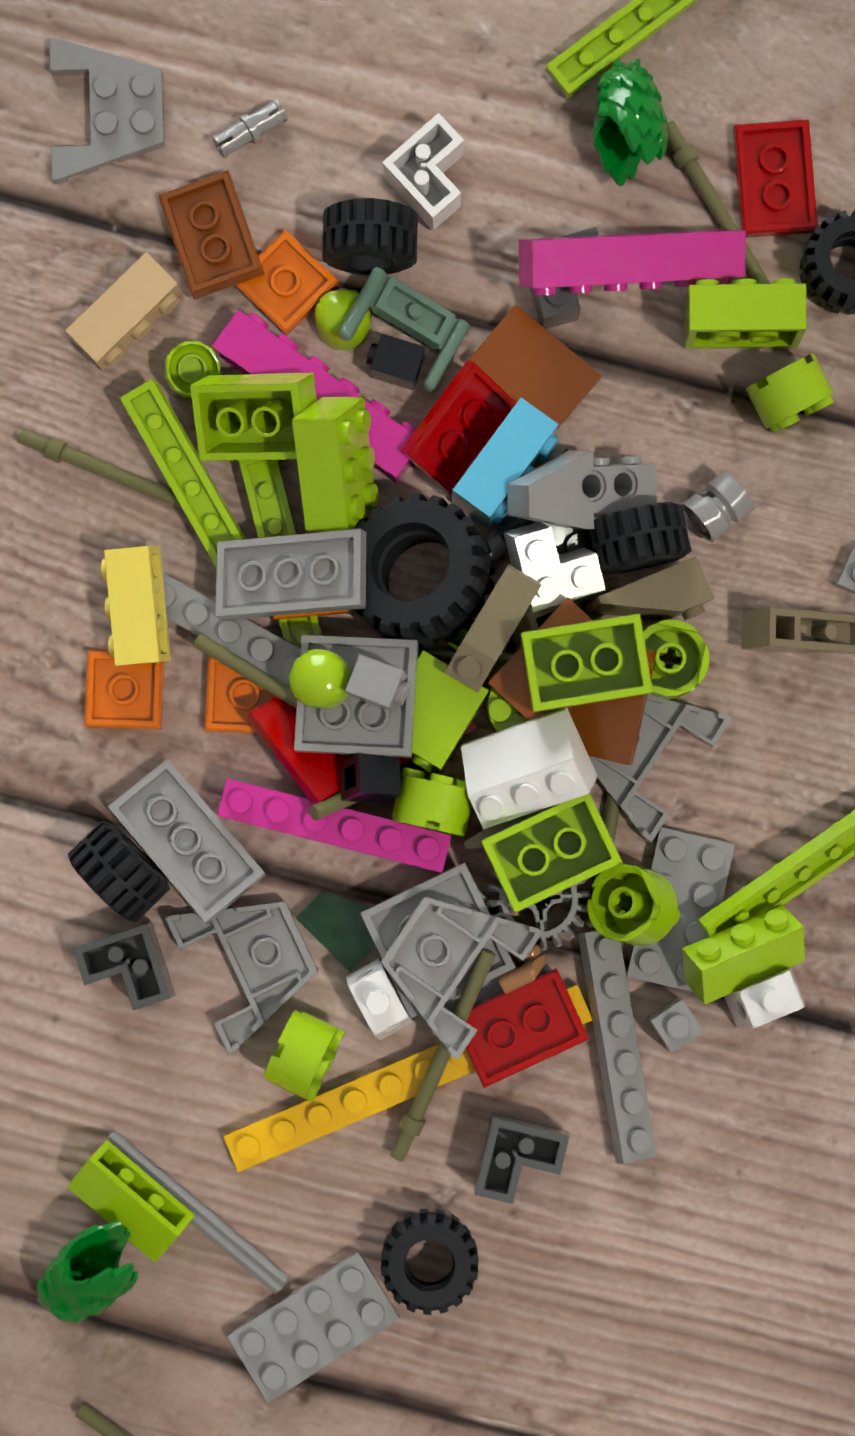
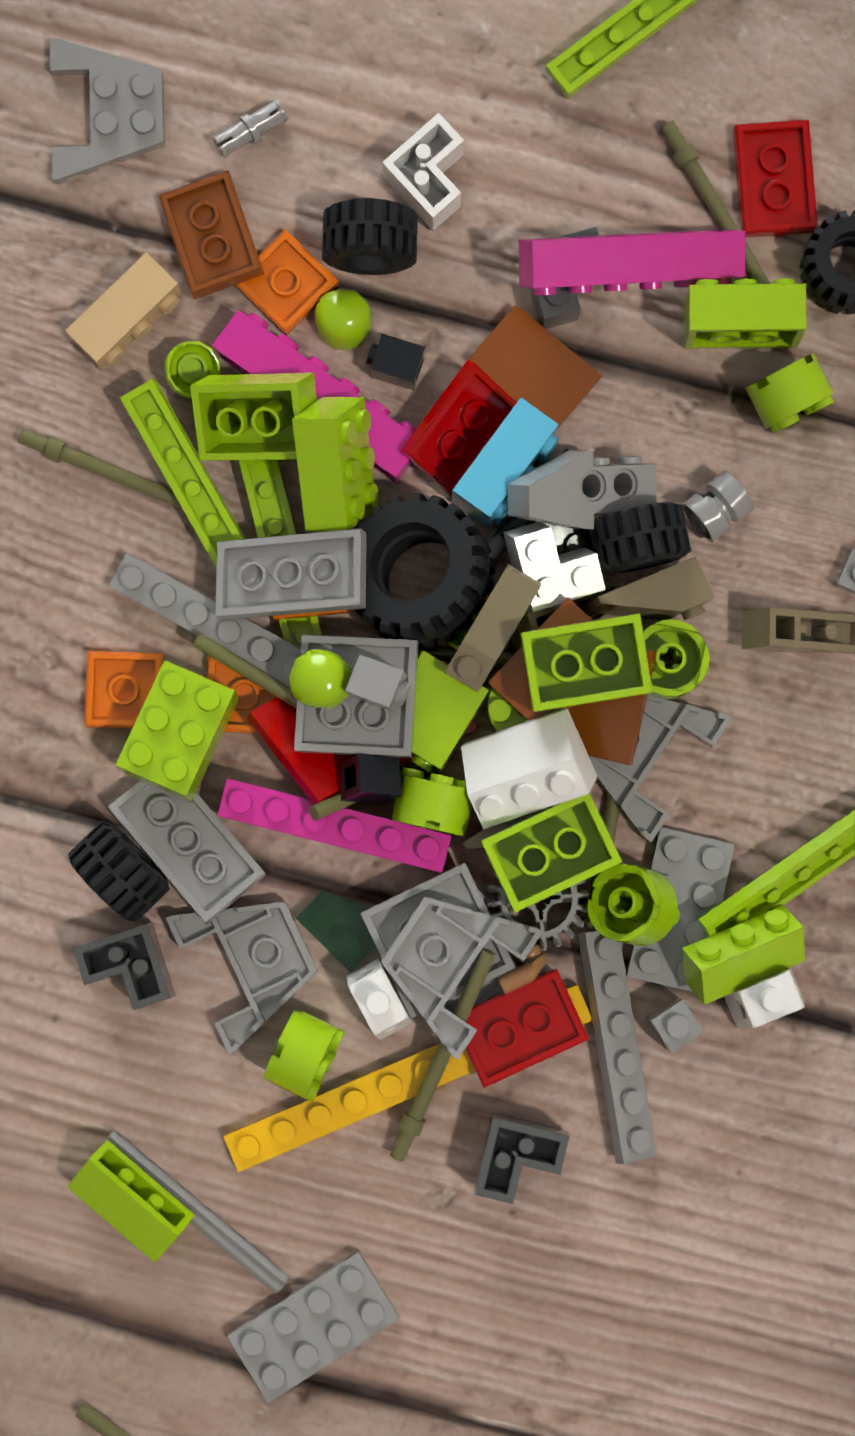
(87, 1274): green head -> none
(136, 605): light yellow brick -> none
(177, 731): none -> lime brick
(412, 314): sand green plate -> none
(422, 1294): black tyre -> none
(628, 120): green head -> none

